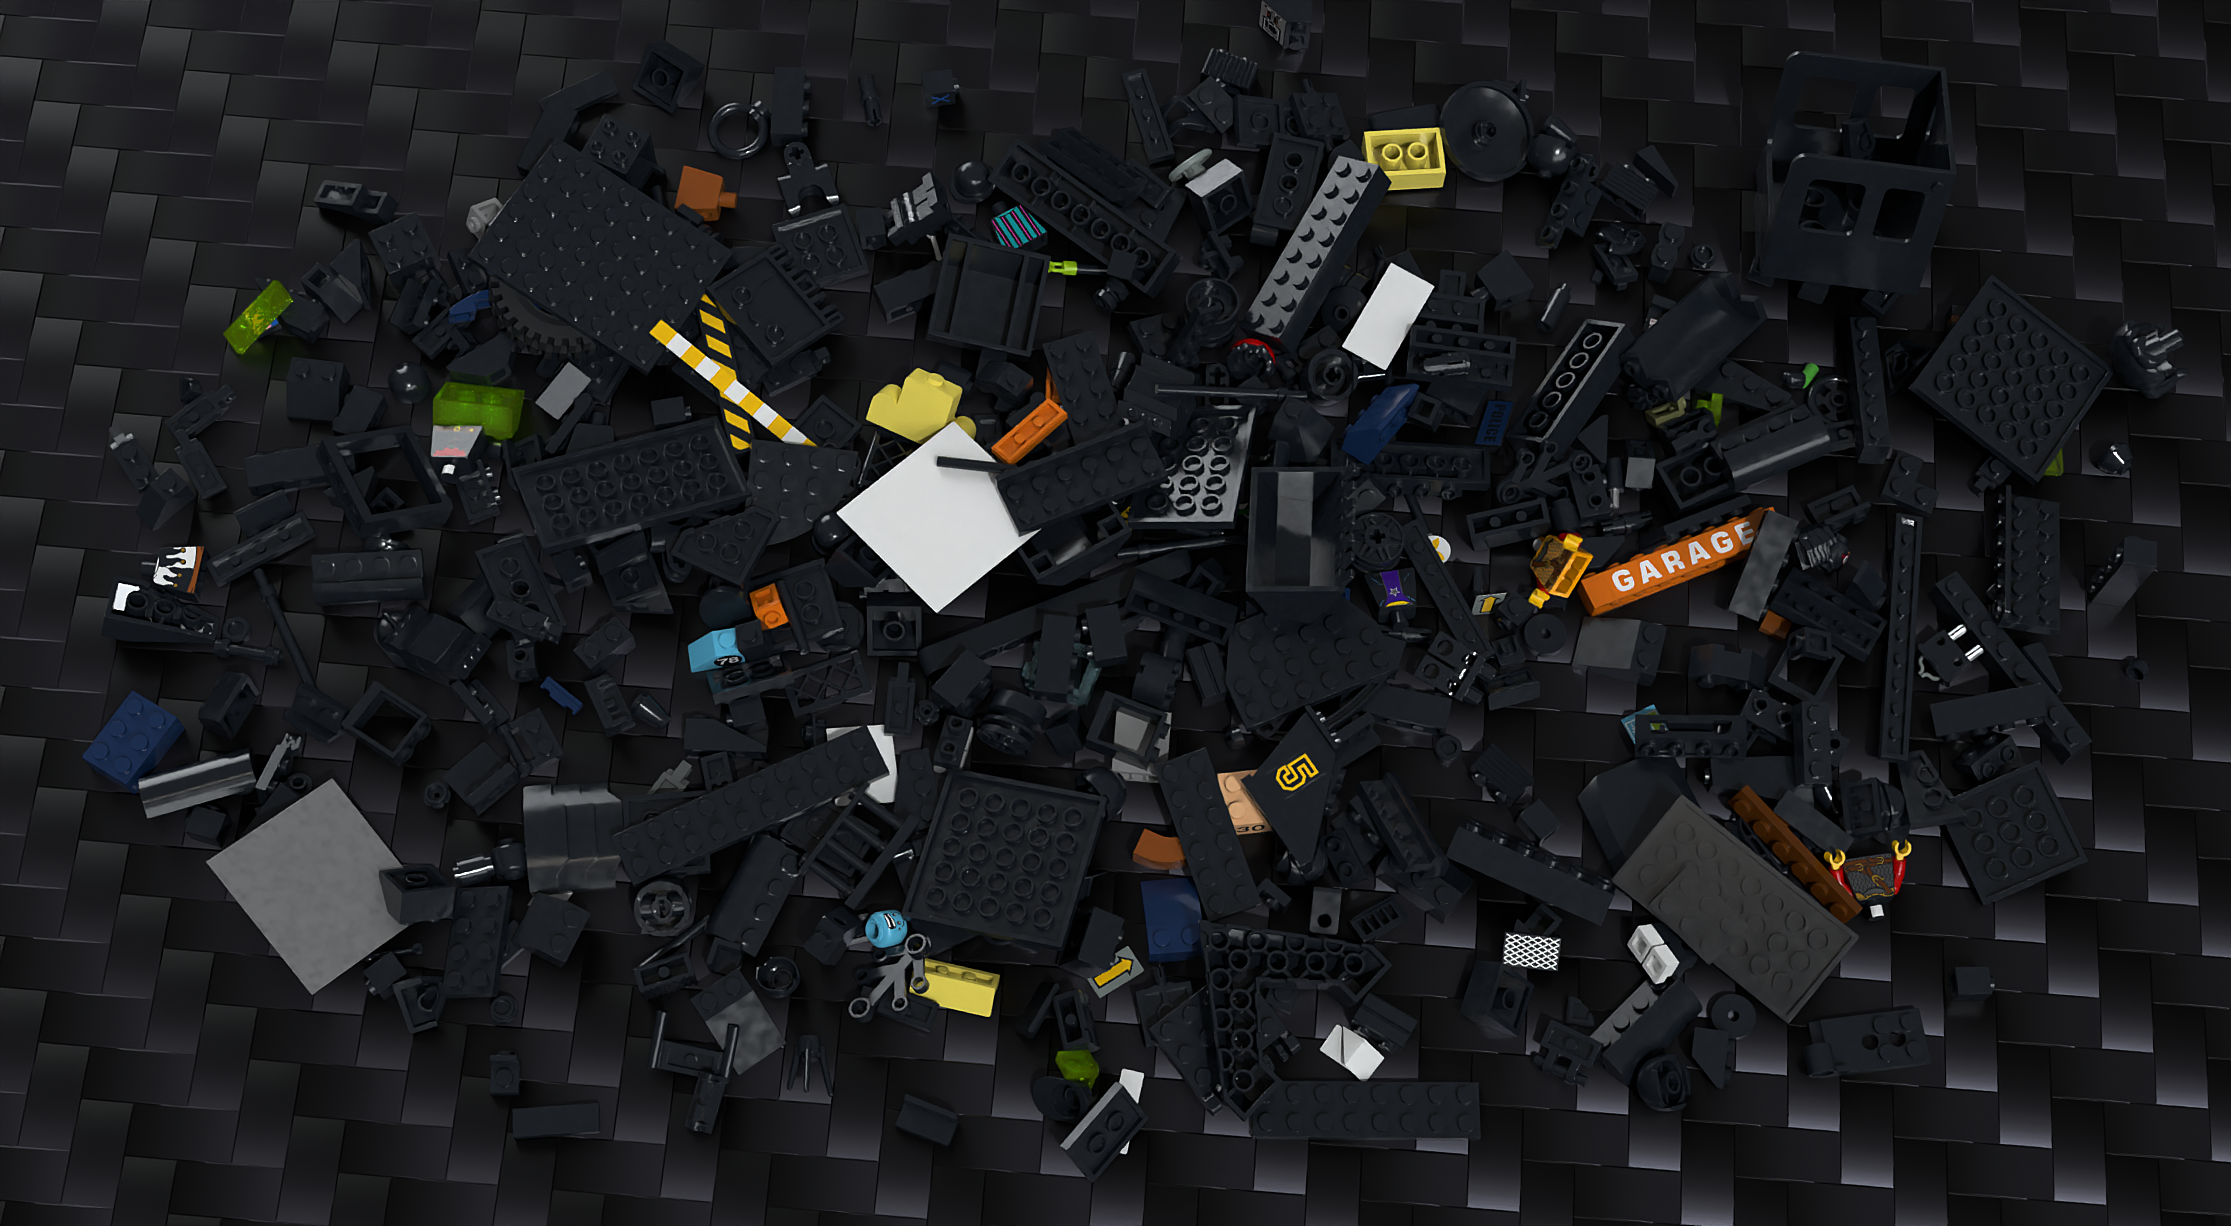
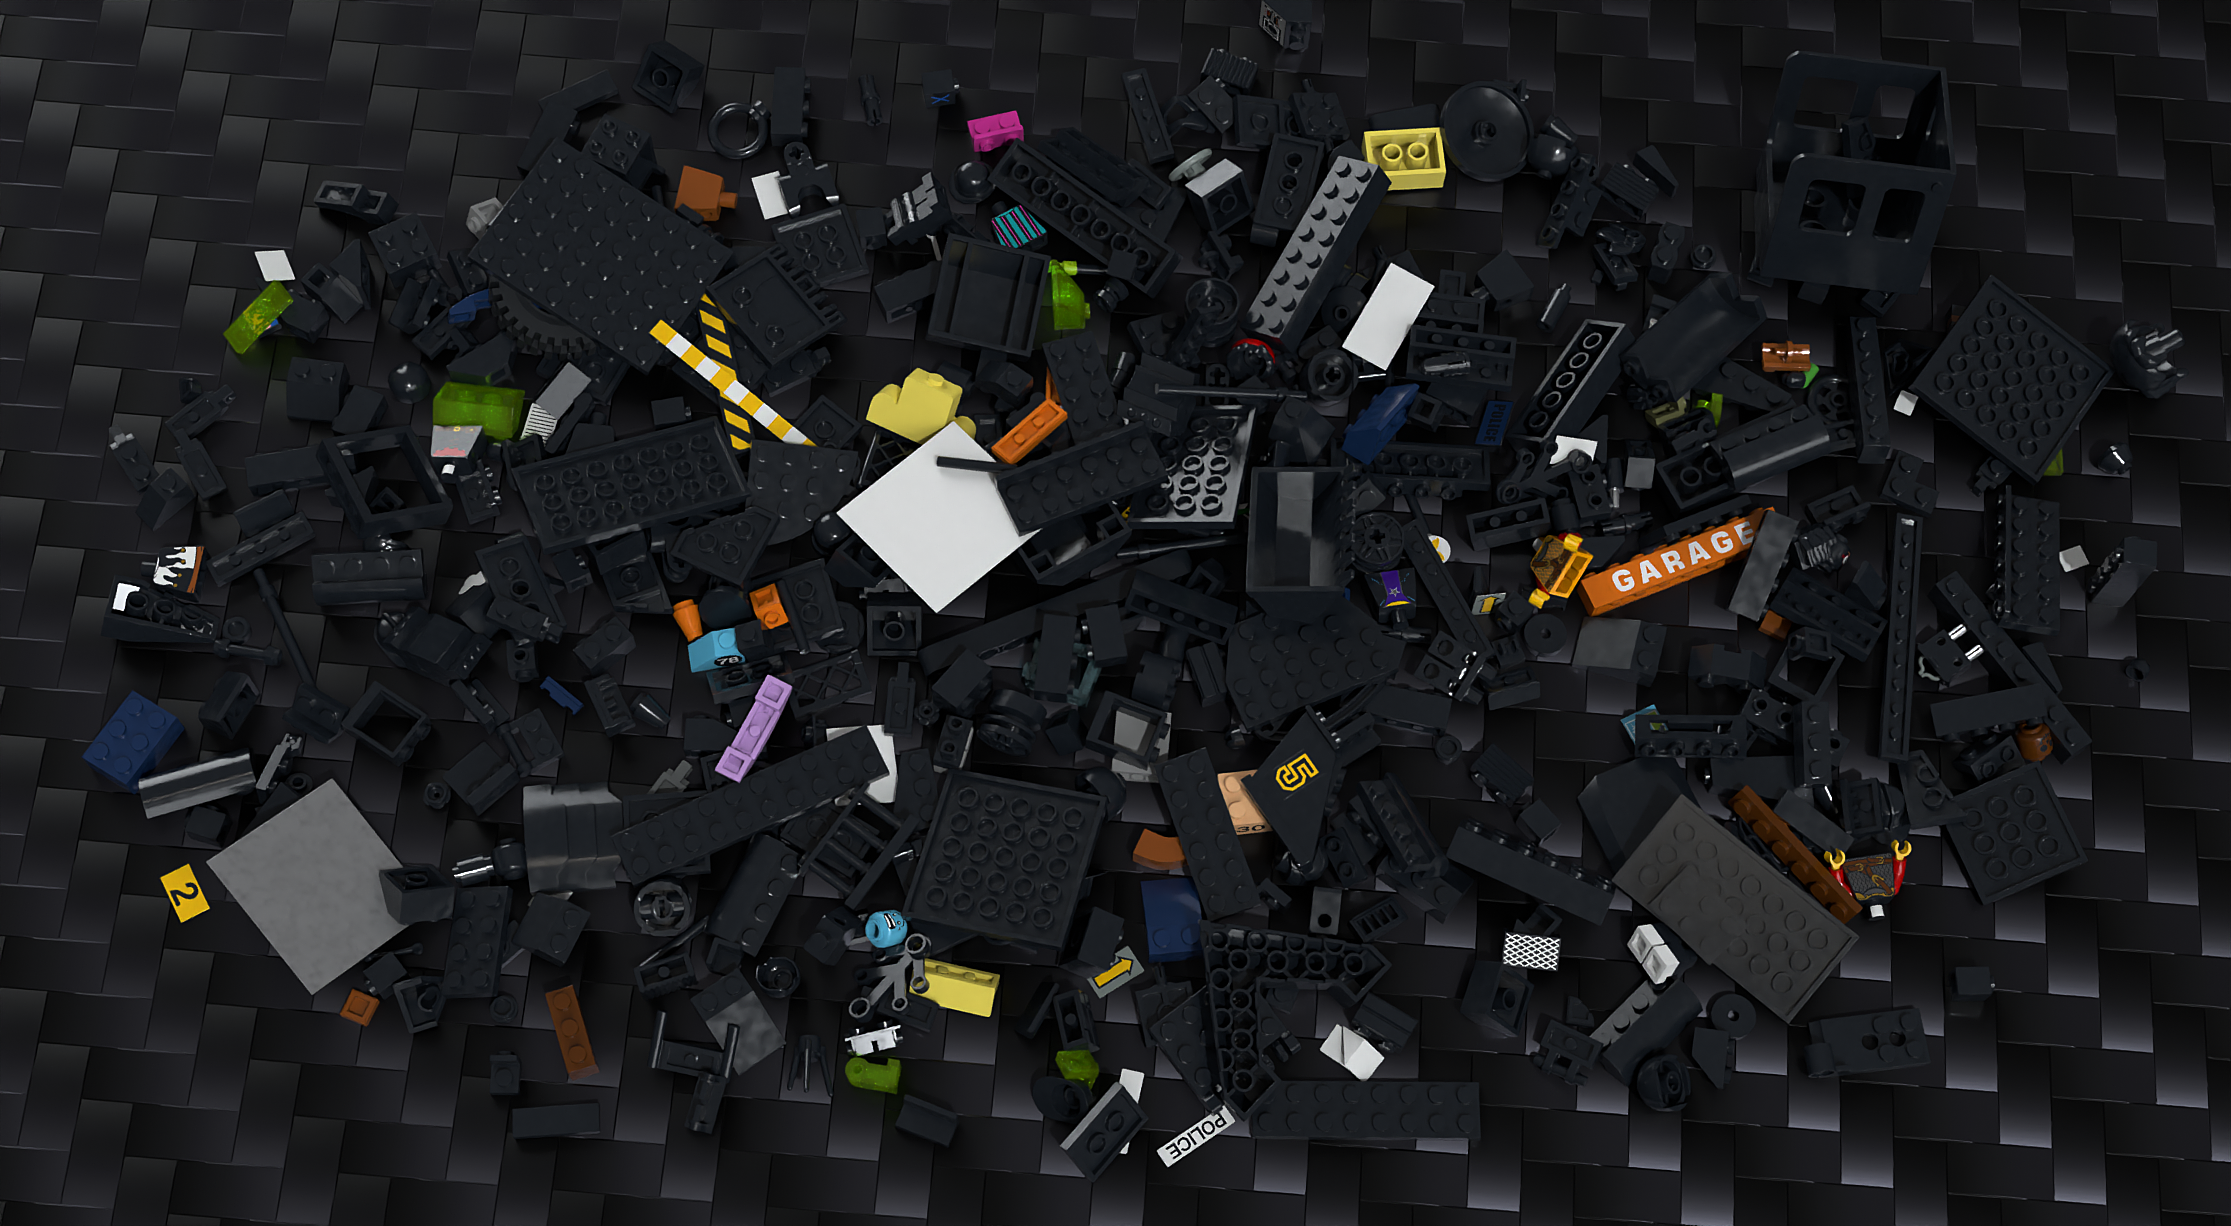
(185, 893): none -> yellow sticker
(274, 265): none -> white sticker
(359, 1007): none -> dark orange tile
(476, 580): none -> white sticker
(539, 422): none -> white sticker
(572, 1033): none -> reddish brown brick
(688, 619): none -> orange cone
(755, 729): none -> lavender slope
(769, 195): none -> white sticker
(862, 1038): none -> hinge
(874, 1076): none -> clear neon green leg
(995, 131): none -> dark pink bracket
(1067, 300): none -> clear neon green slope
(1195, 1136): none -> white sticker
(1567, 445): none -> white sticker
(1785, 357): none -> dark orange hips
(1905, 402): none -> white sticker
(2033, 741): none -> reddish brown head
(2073, 558): none -> white sticker

